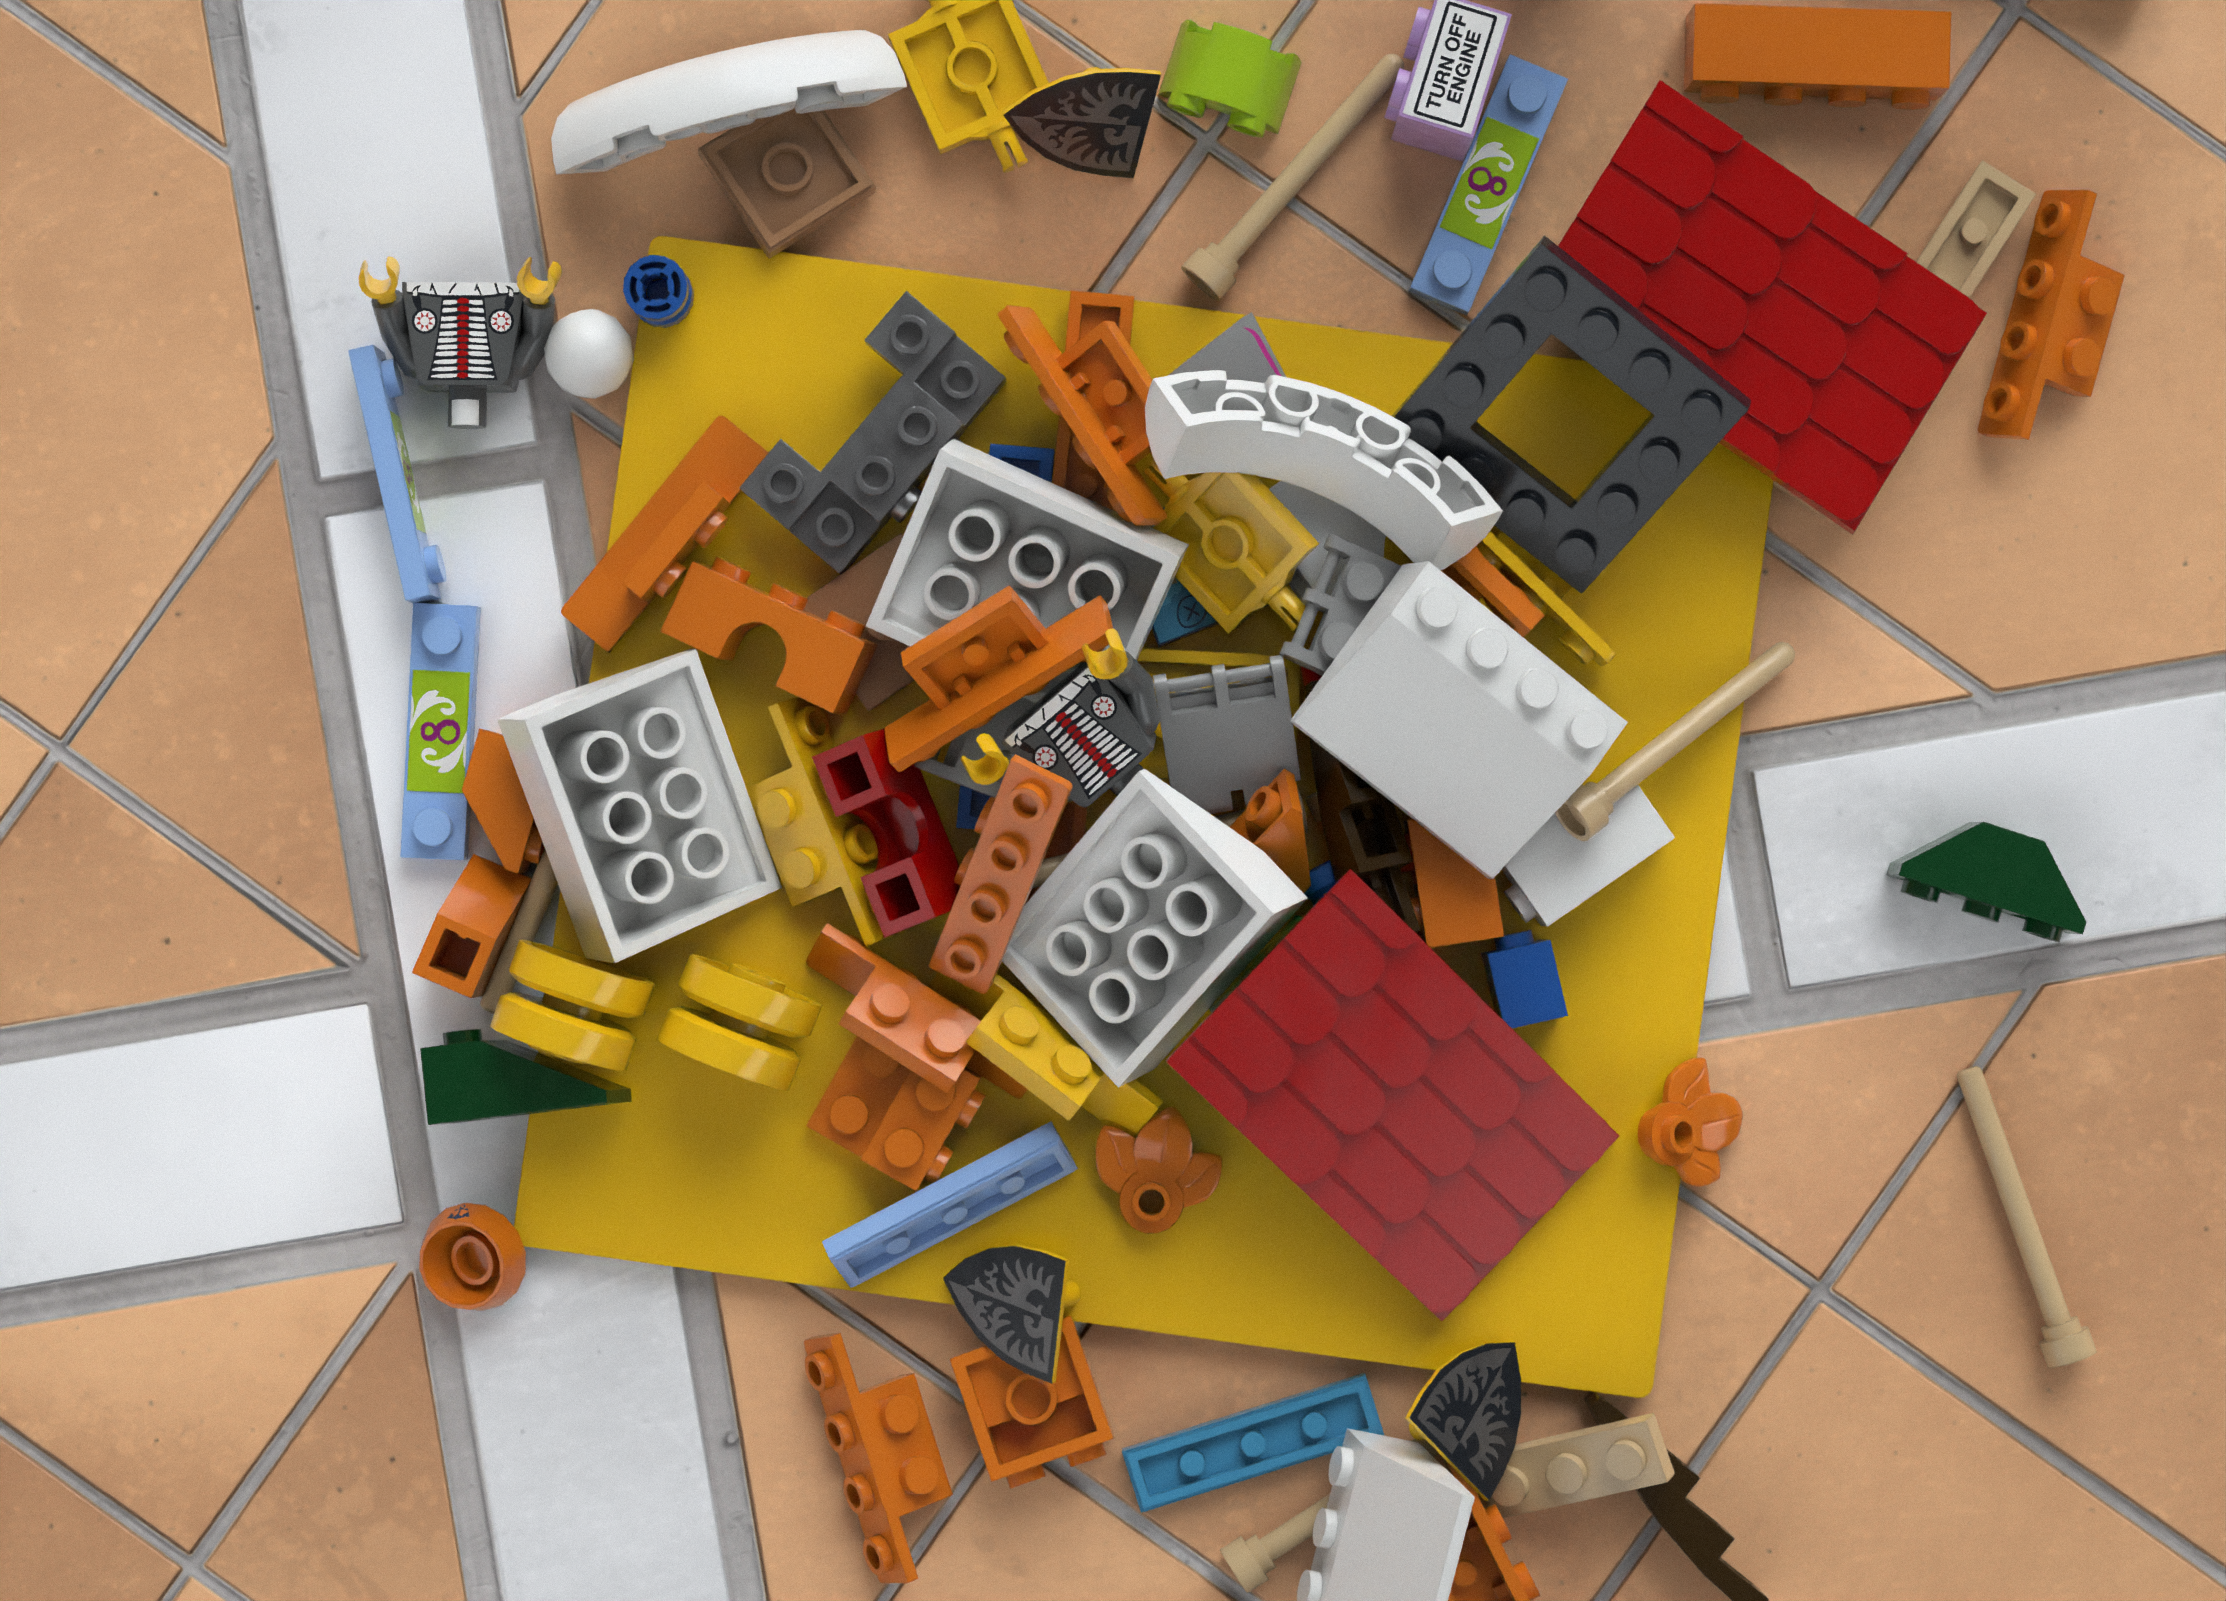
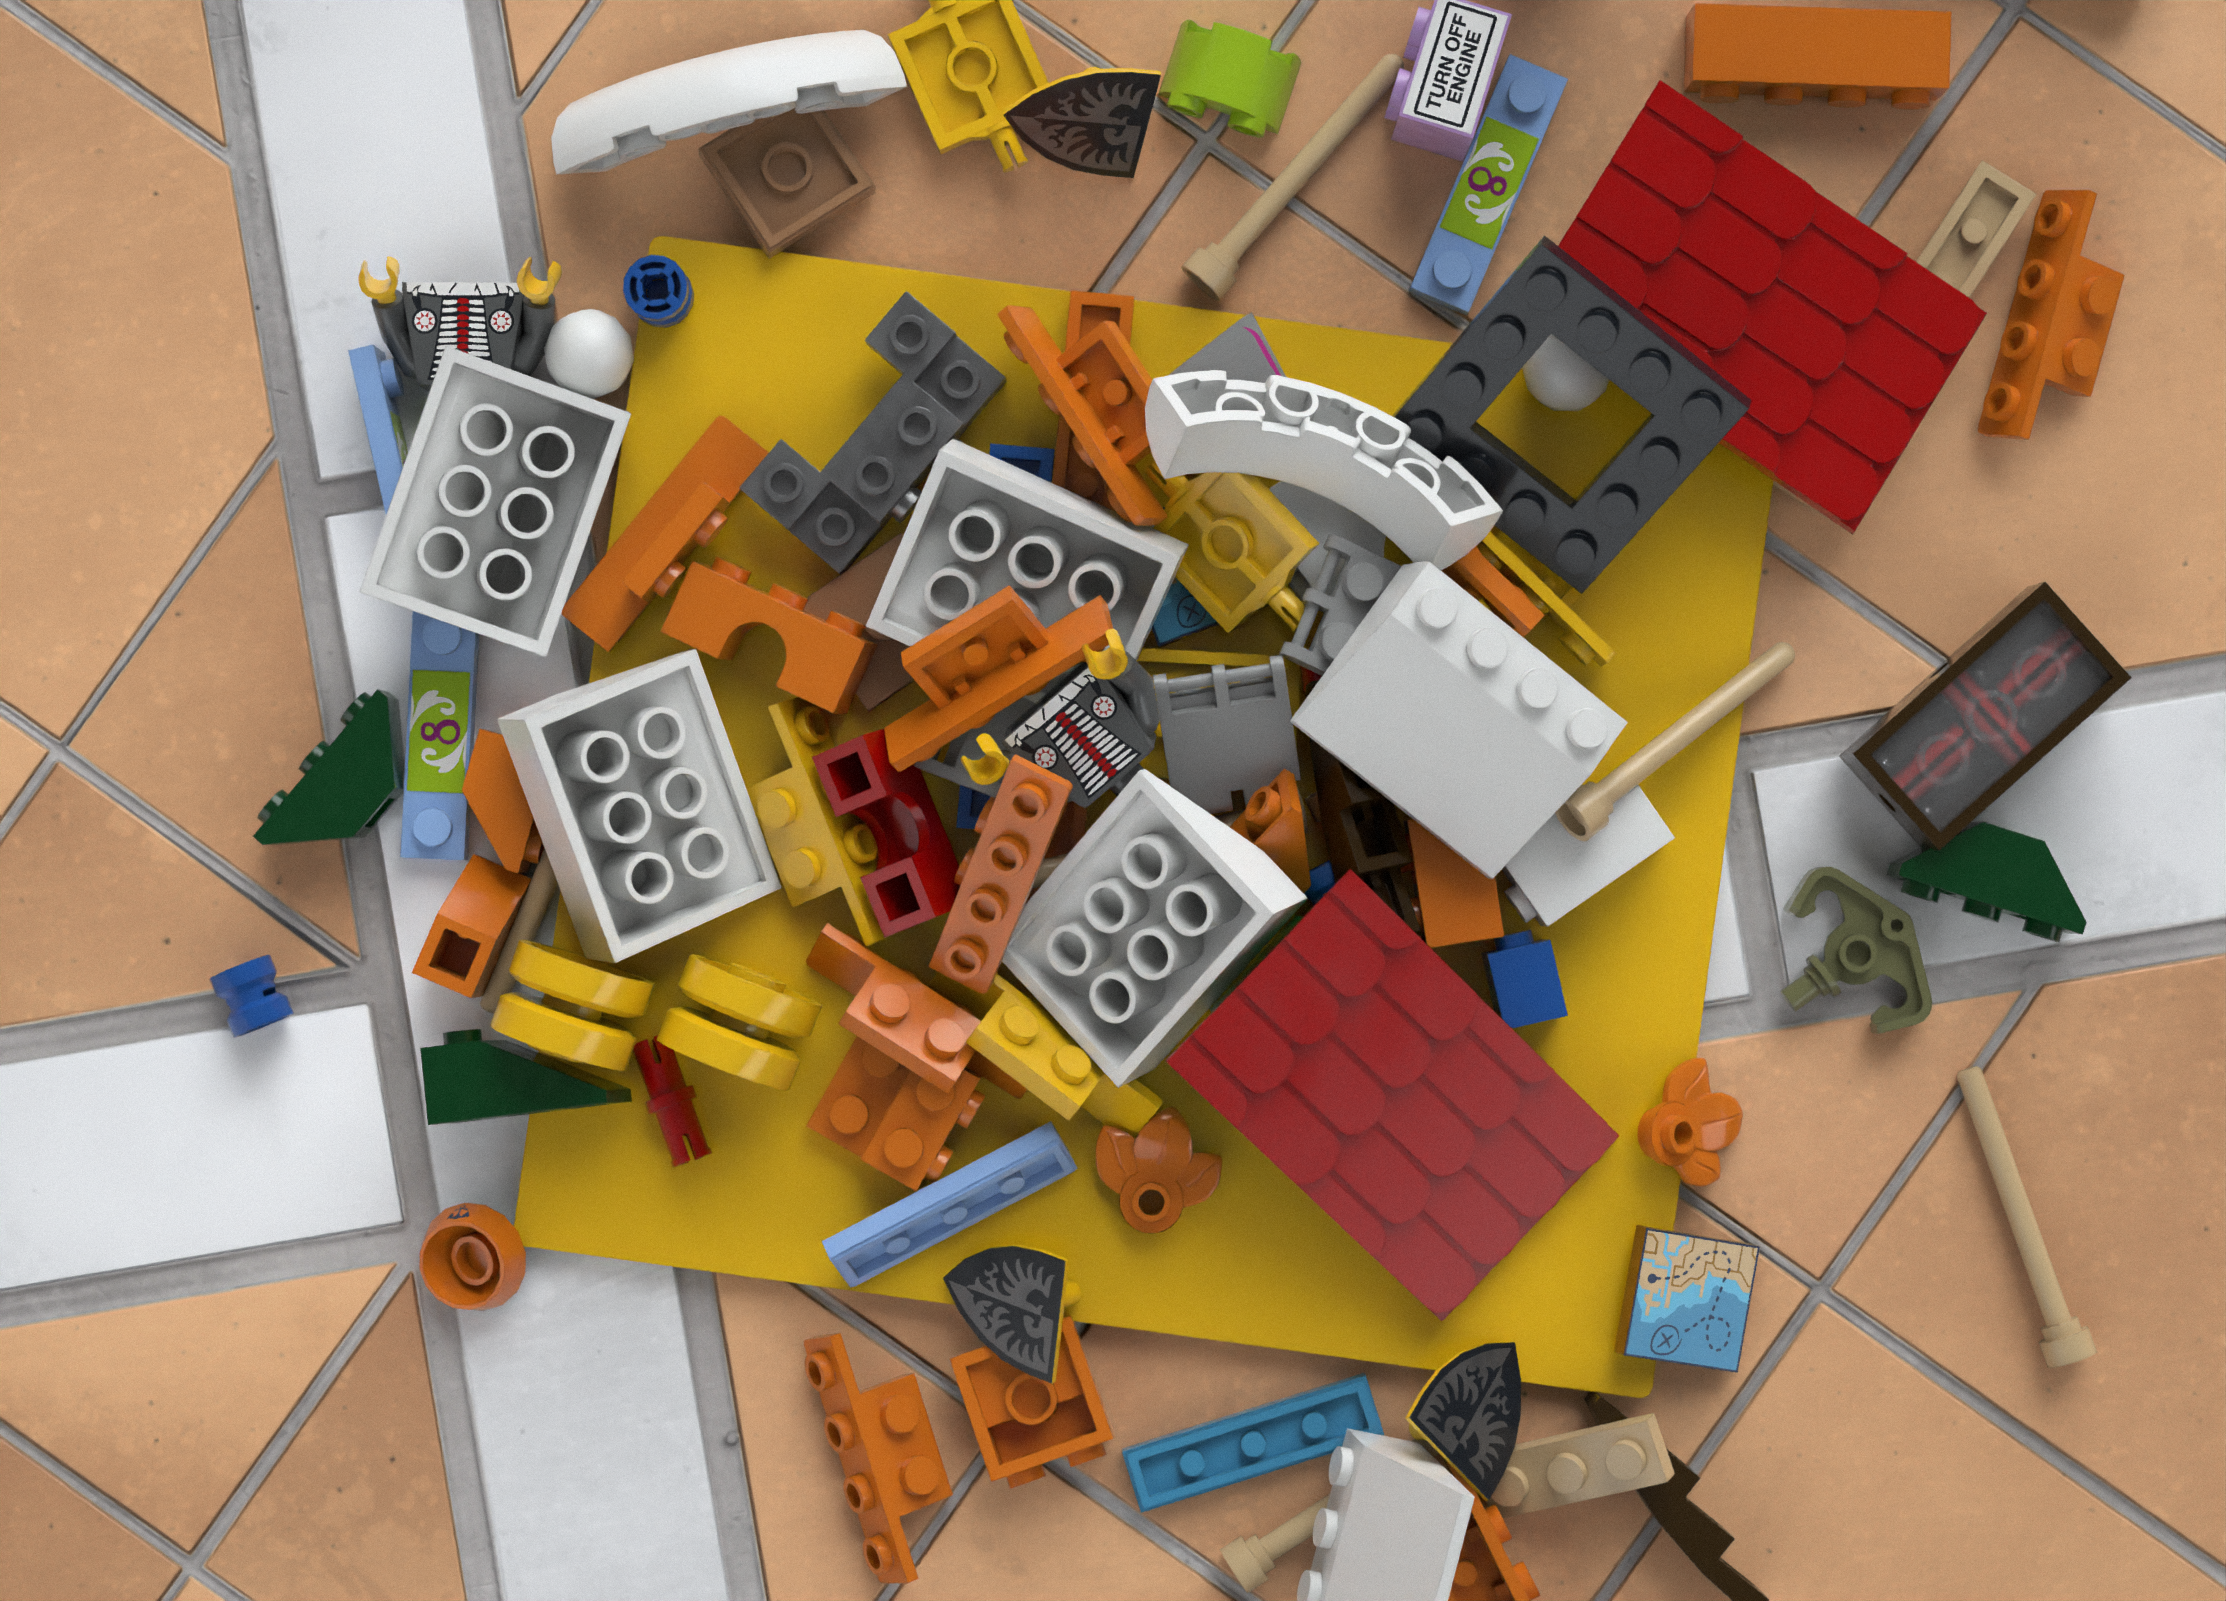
(251, 996): none -> blue wheel
(344, 783): none -> dark green slope
(495, 502): none -> white slope
(671, 1101): none -> red pin
(1562, 377): none -> white piece
(1686, 1299): none -> tile
(1868, 943): none -> olive piece
(1985, 716): none -> clear brick

